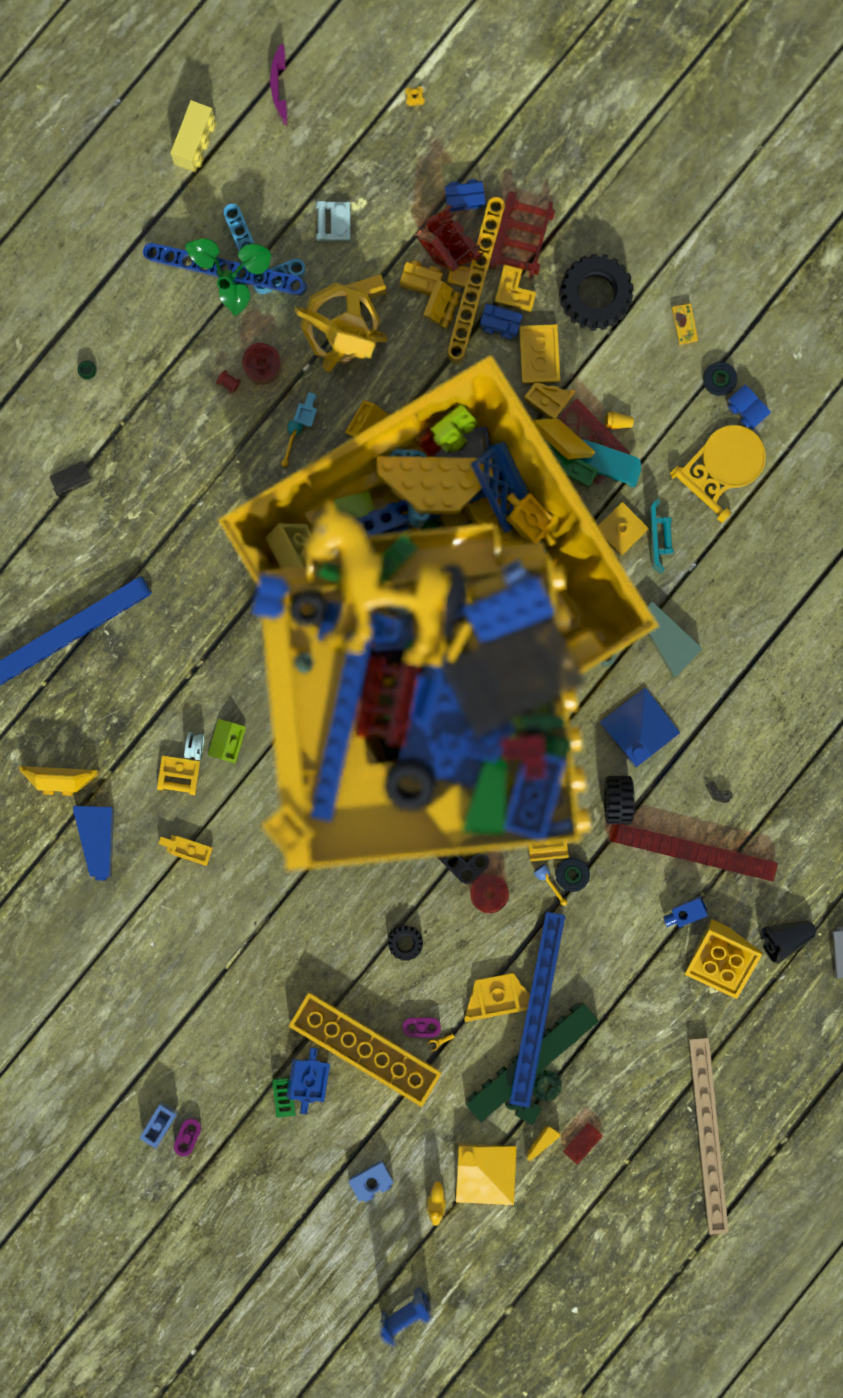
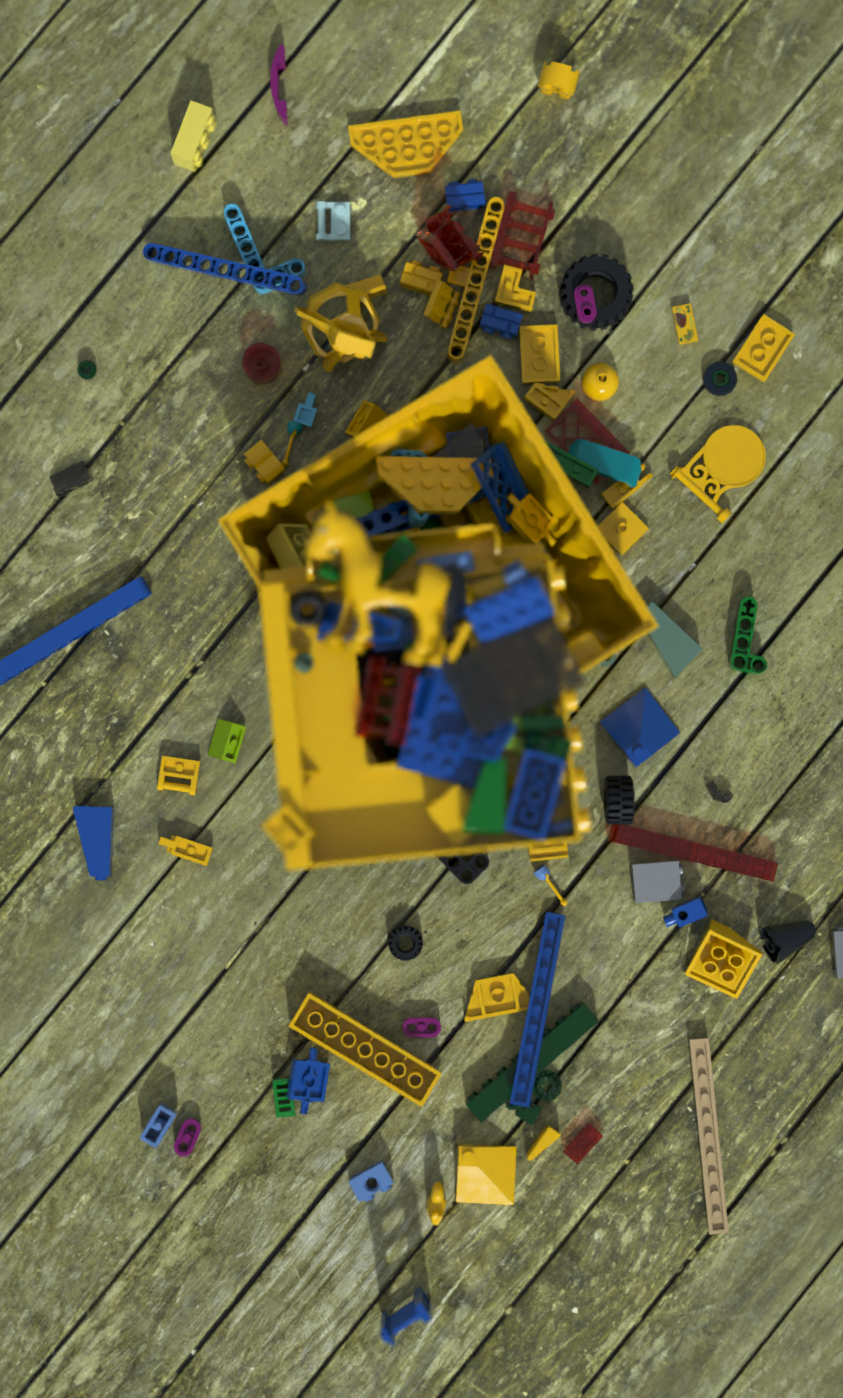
(58, 779): yellow wedge -> none
(194, 746): light aqua wheel -> none
(228, 381): clear red bush -> none
(233, 295): green plant -> none
(264, 462): none -> yellow brick
(270, 596): blue brick -> none
(341, 730): blue plate -> none
(407, 144): none -> yellow plate
(407, 799): black tyre -> none
(419, 100): yellow plate -> none
(427, 442): clear red plate -> none
(440, 1041): yellow hand -> none
(451, 429): lime plate -> none
(463, 559): none -> medium blue hinge
(497, 900): clear red brick -> none
(531, 750): dark red plate -> none
(558, 79): none -> yellow brick
(563, 439): yellow tile -> none
(579, 867): black bush -> none
(585, 302): none -> magenta plate
(599, 389): none -> yellow cylinder
(617, 420): yellow cone -> none
(620, 491): none -> yellow hinge
(655, 552): teal piece -> none
(657, 881): none -> light grey brick
(744, 653): none -> green beam
(748, 407): blue brick -> none
(763, 348): none -> yellow plate

